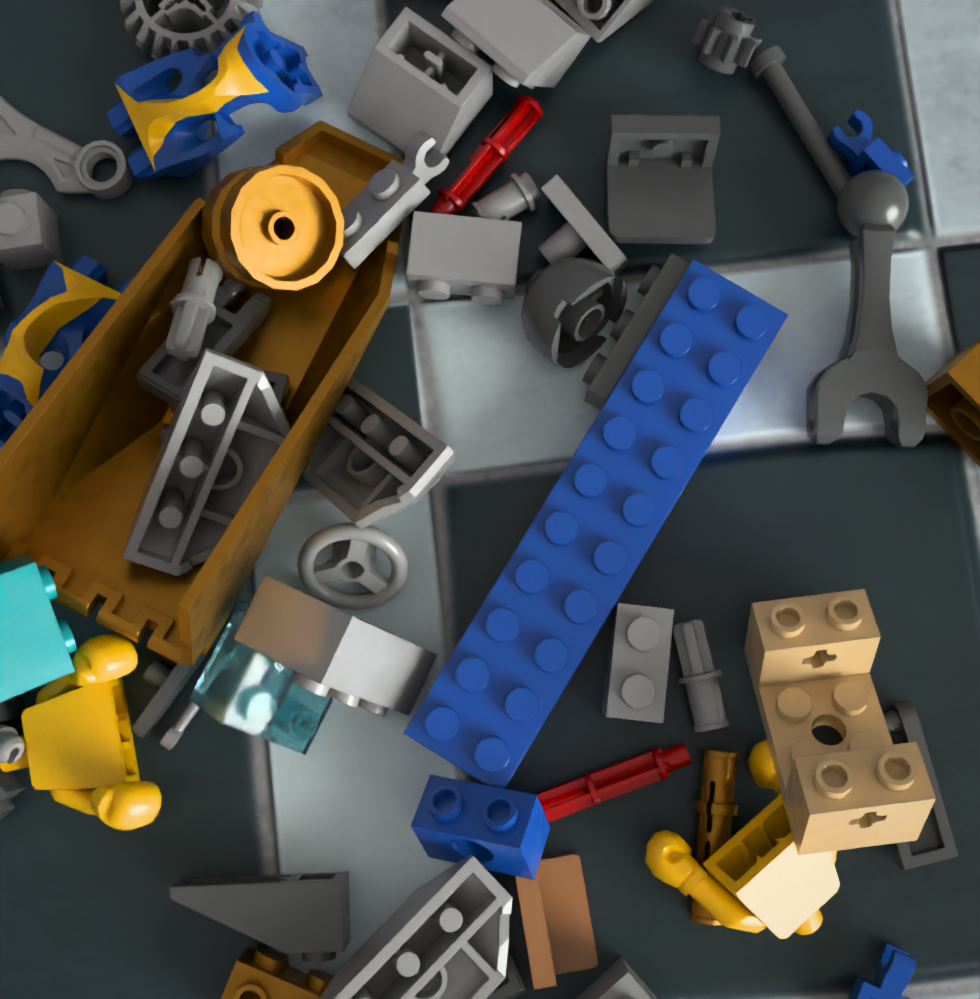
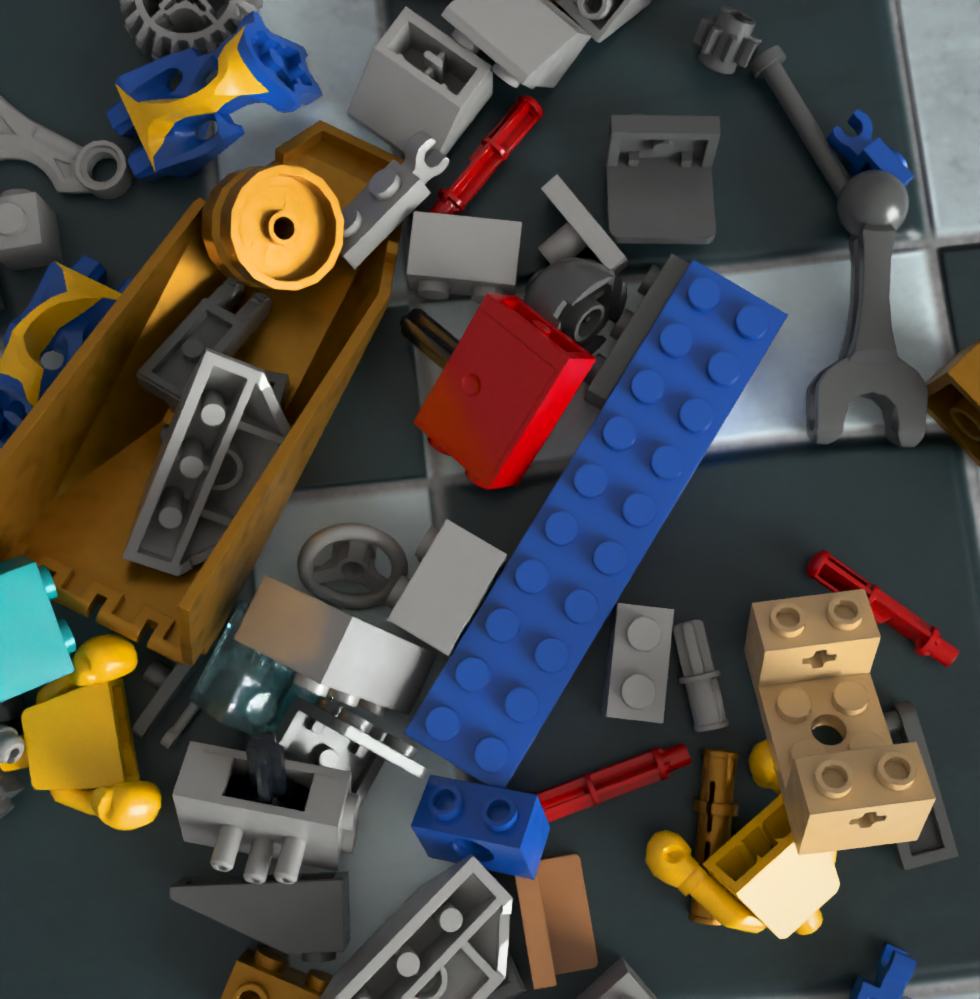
(193, 309): light grey axle -> none
(265, 809): none -> light grey piece
(343, 741): none -> dark grey bracket
(374, 458): light grey wedge -> none
(446, 586): none -> light grey brick
(496, 387): none -> red piece
(509, 199): light grey pin -> none
(884, 608): none -> red piece

